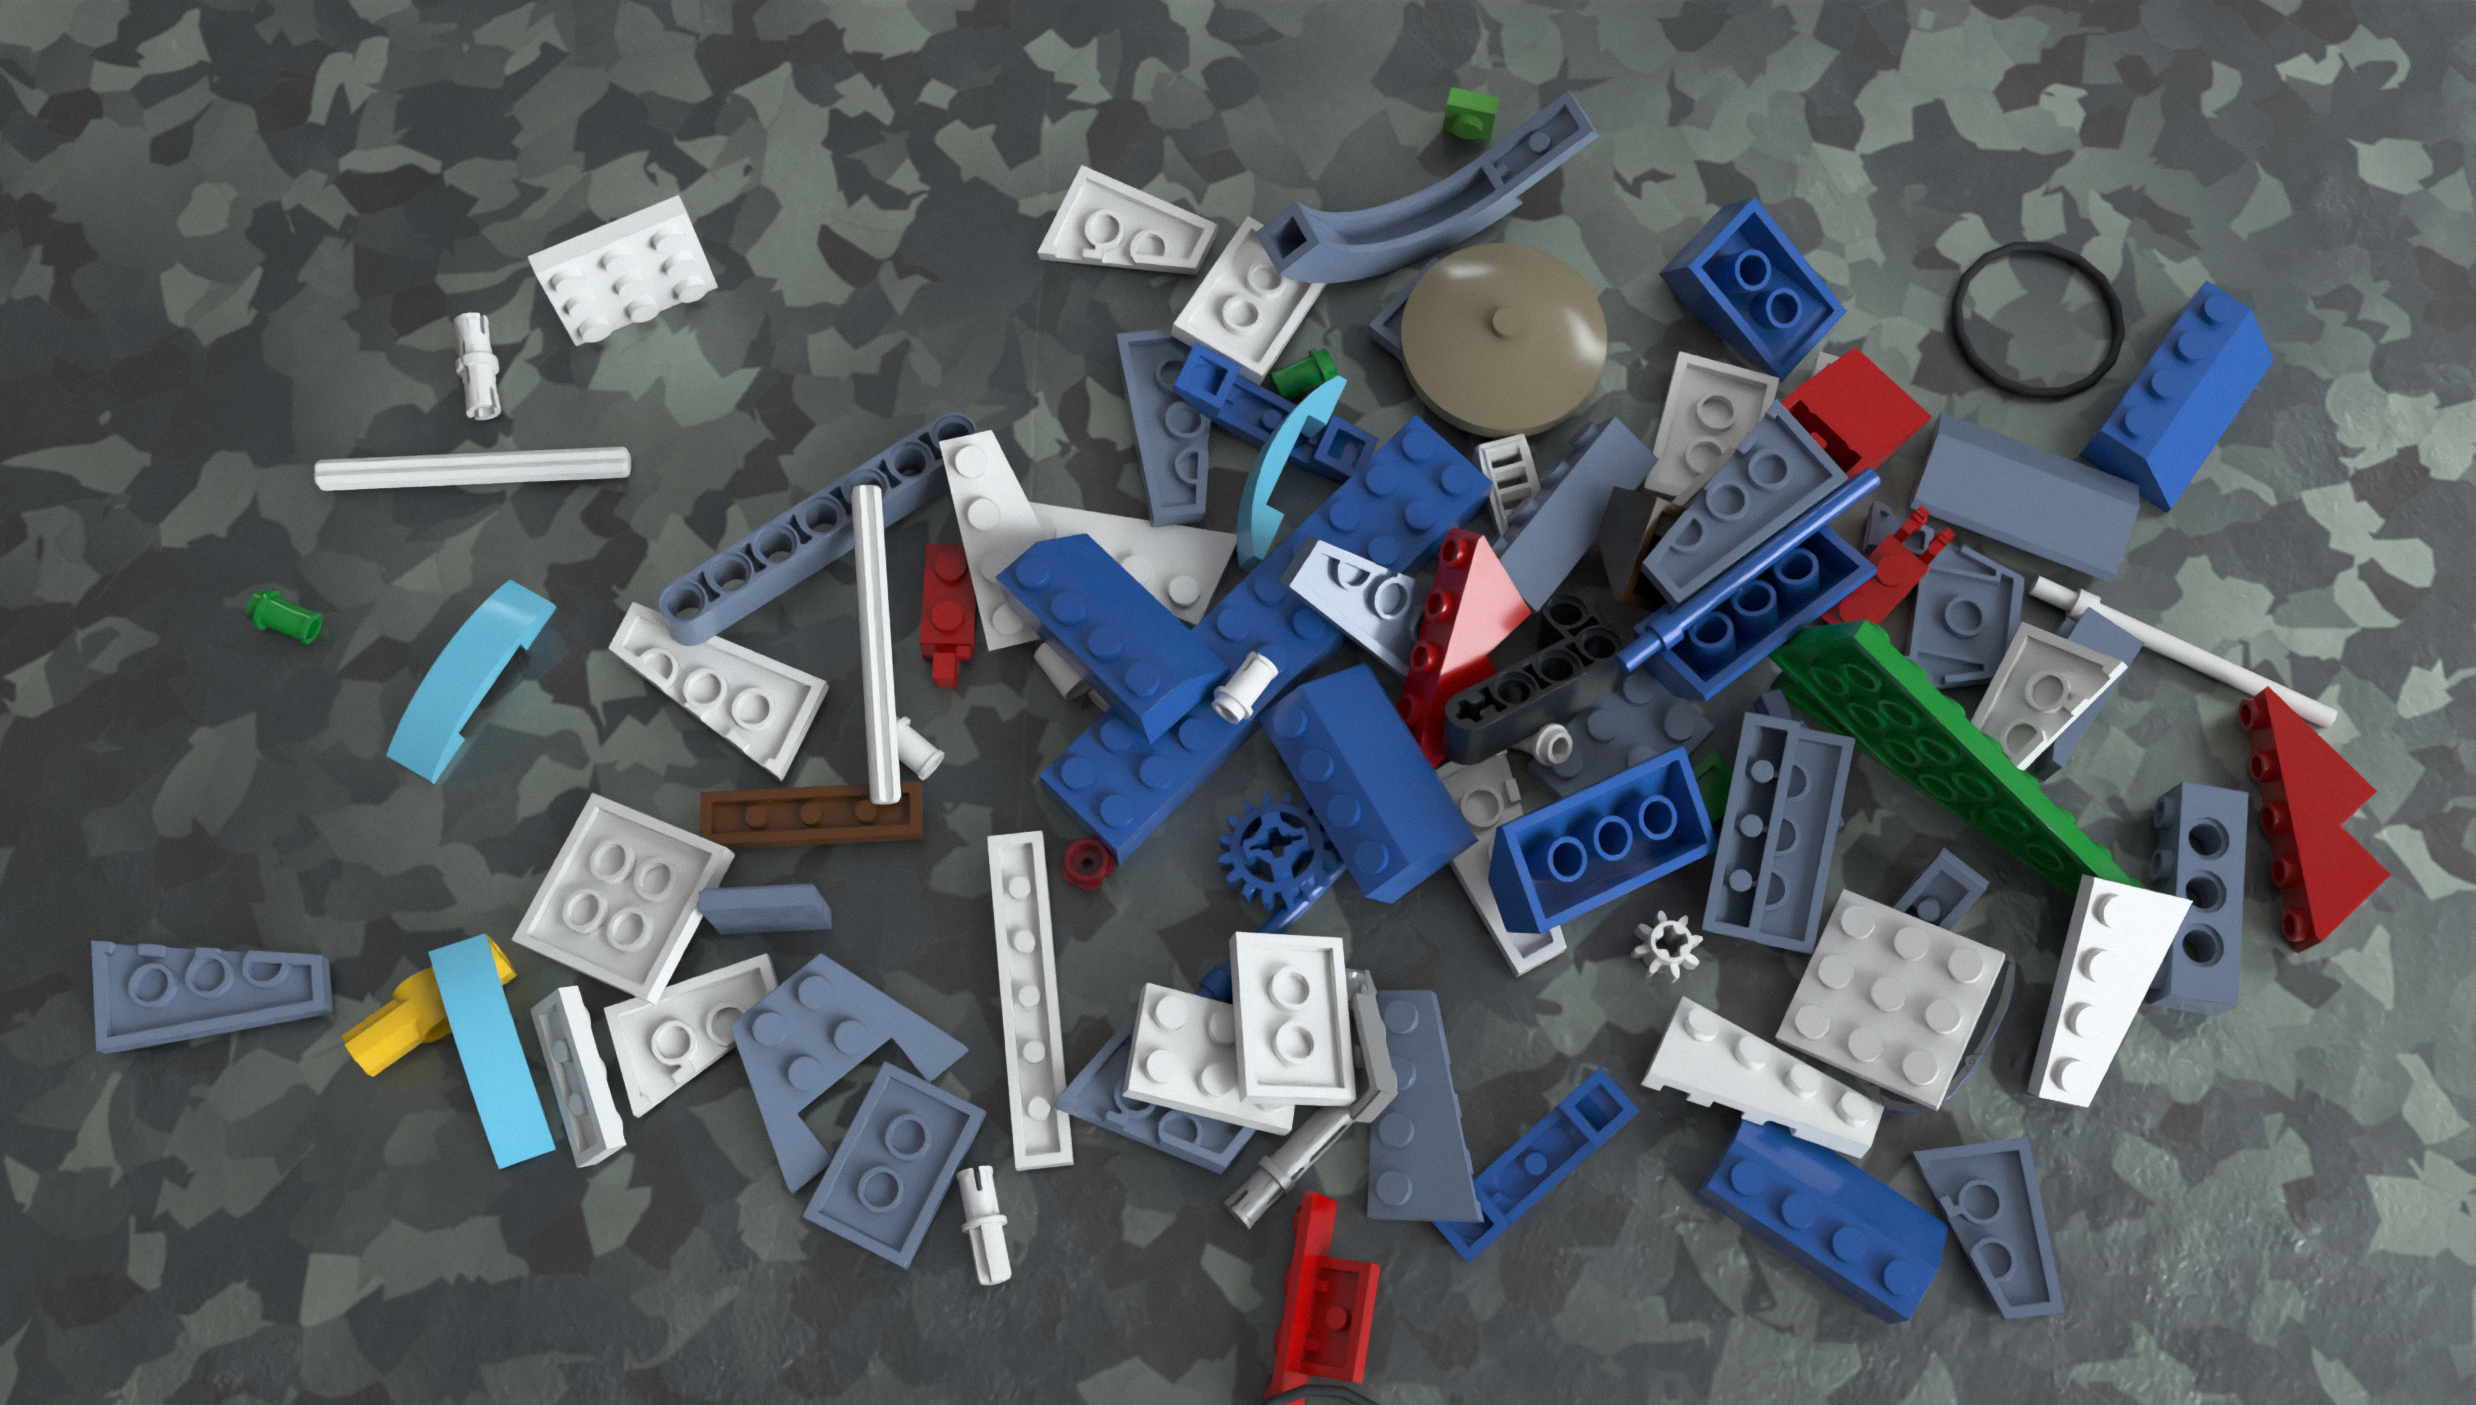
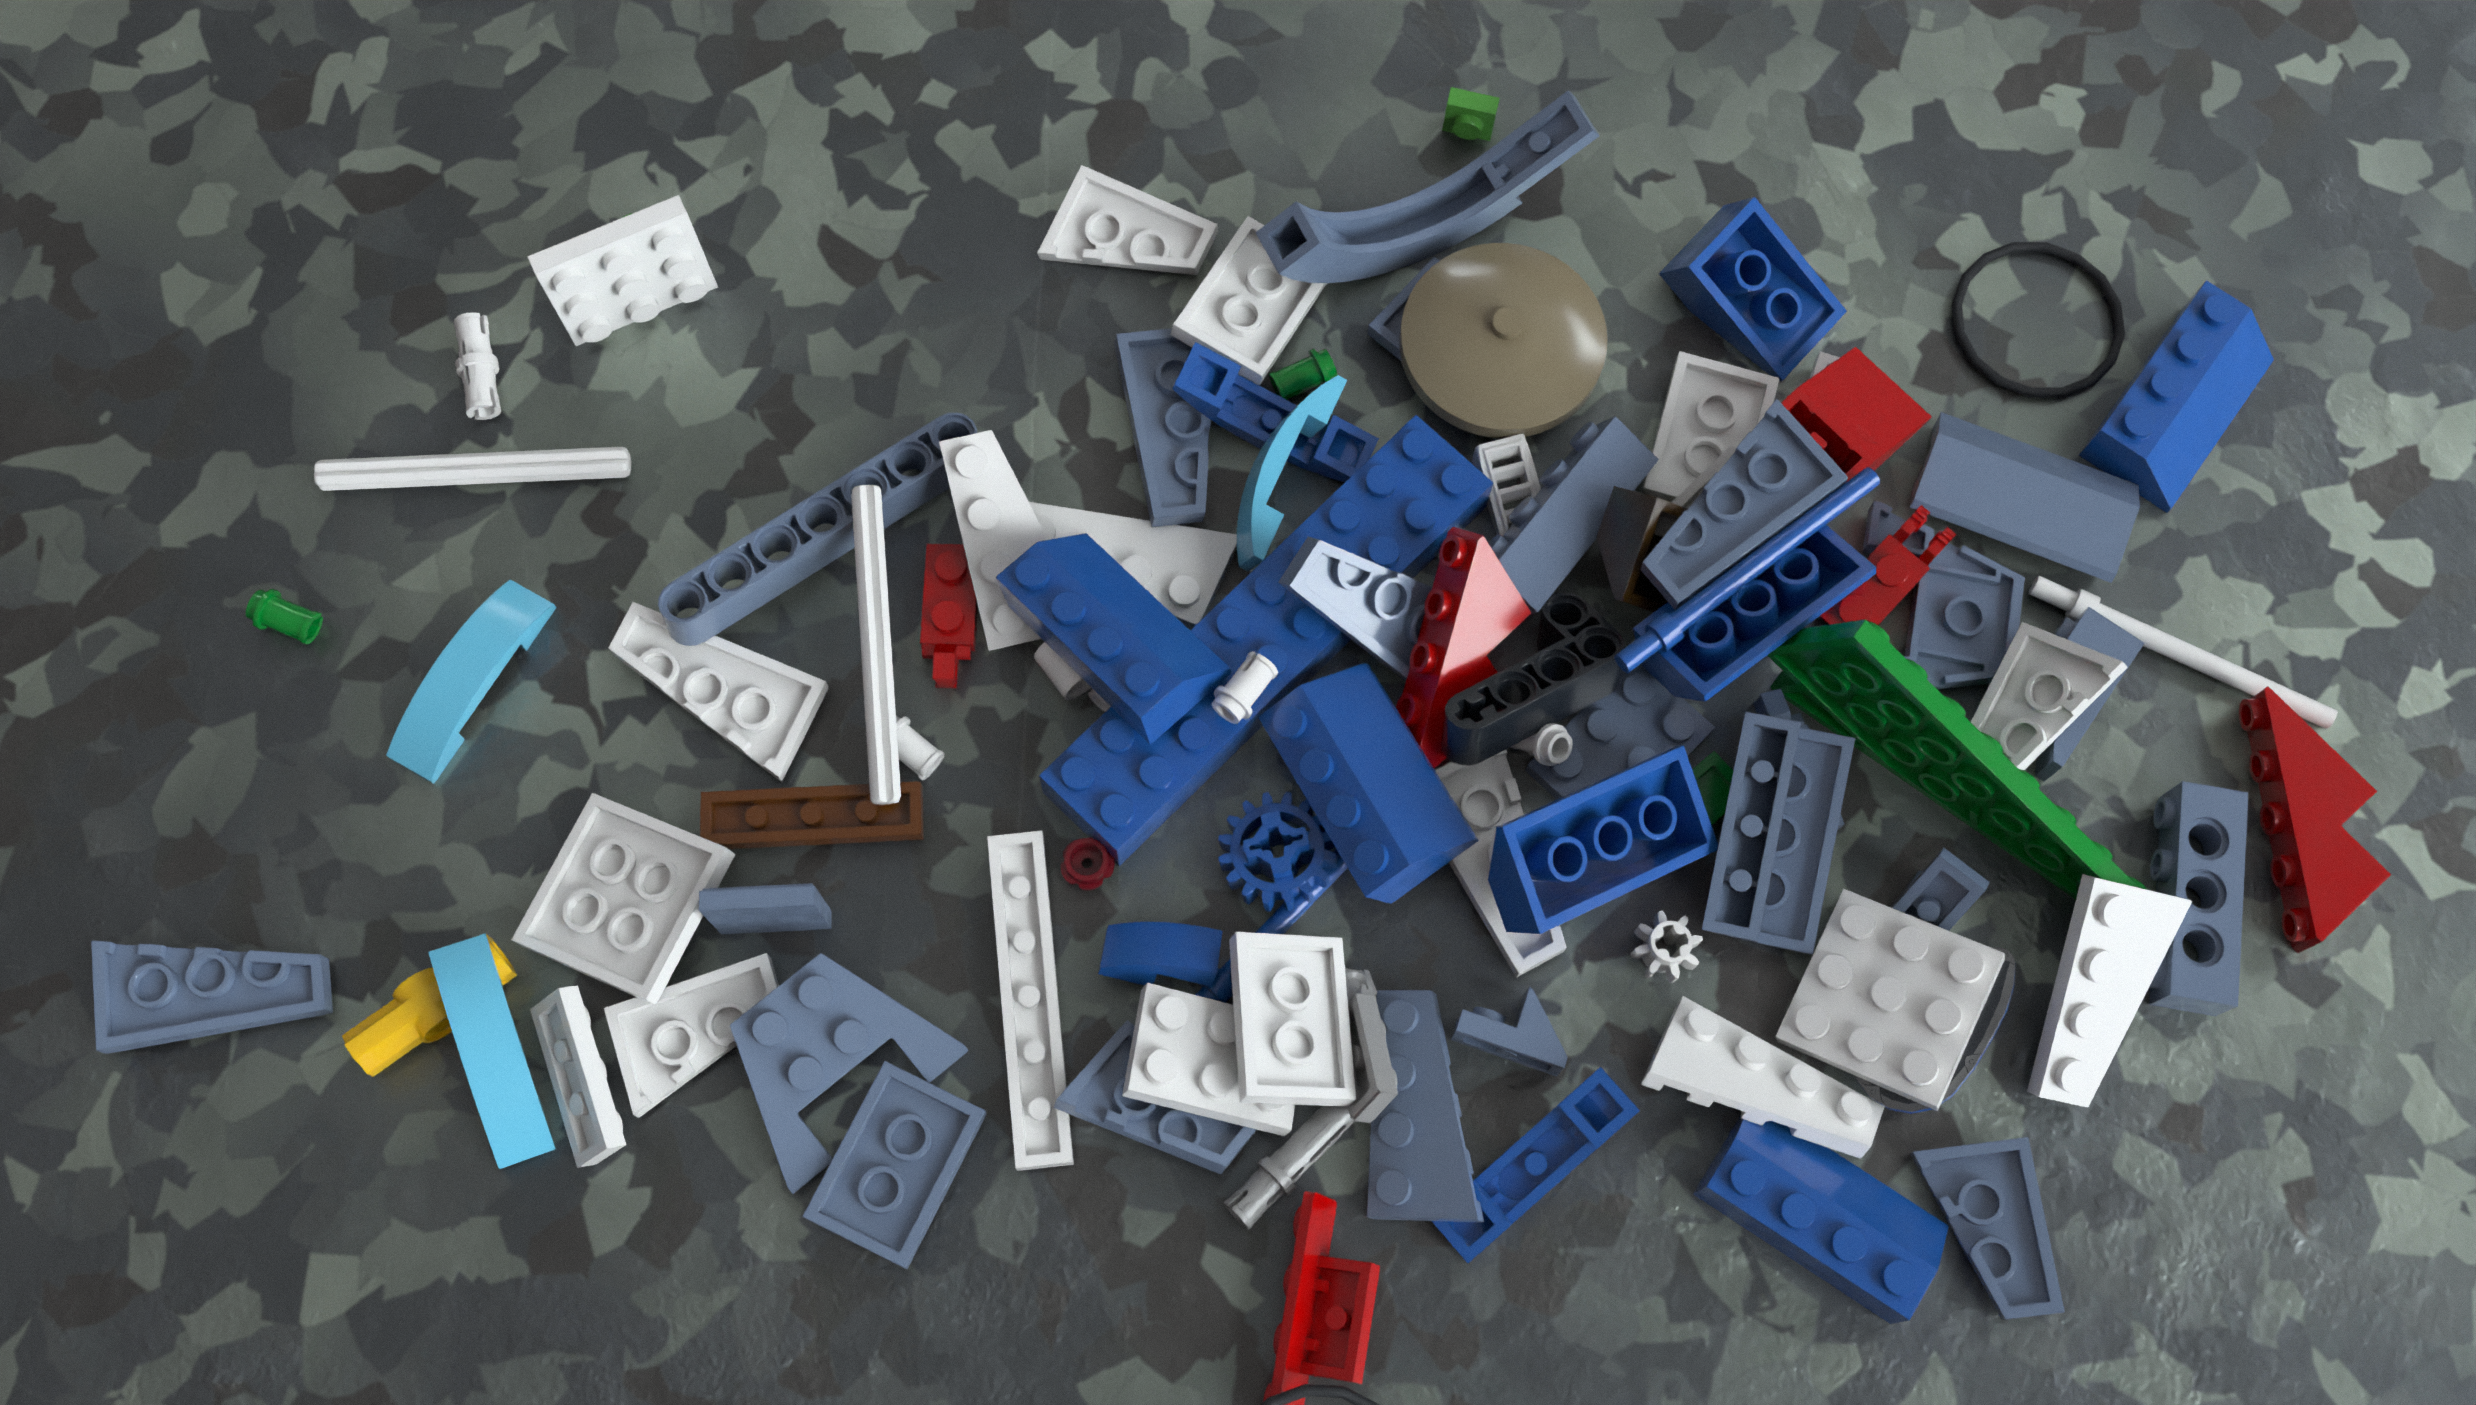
(984, 1225): white axle -> none
(1175, 950): none -> blue slope
(1527, 1042): none -> sand blue slope

